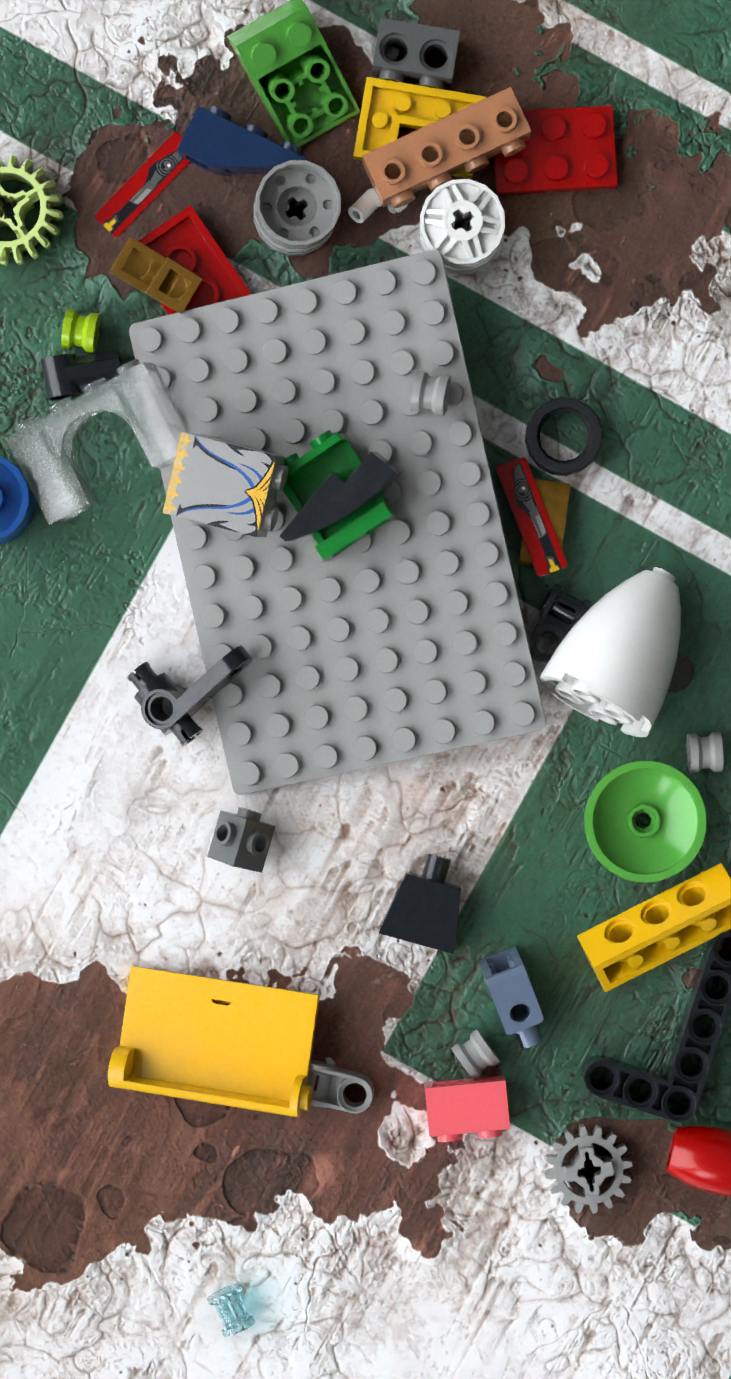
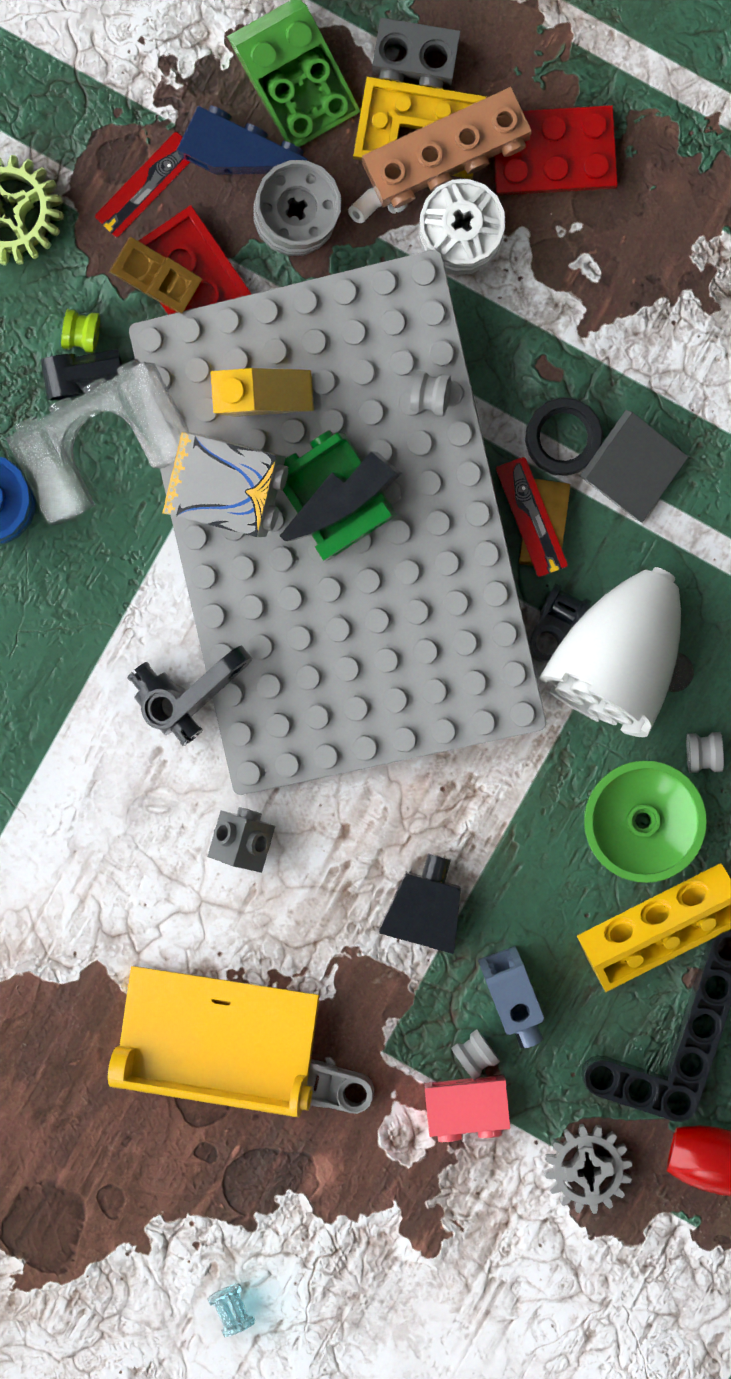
(261, 391): none -> yellow slope
(634, 466): none -> dark grey tile

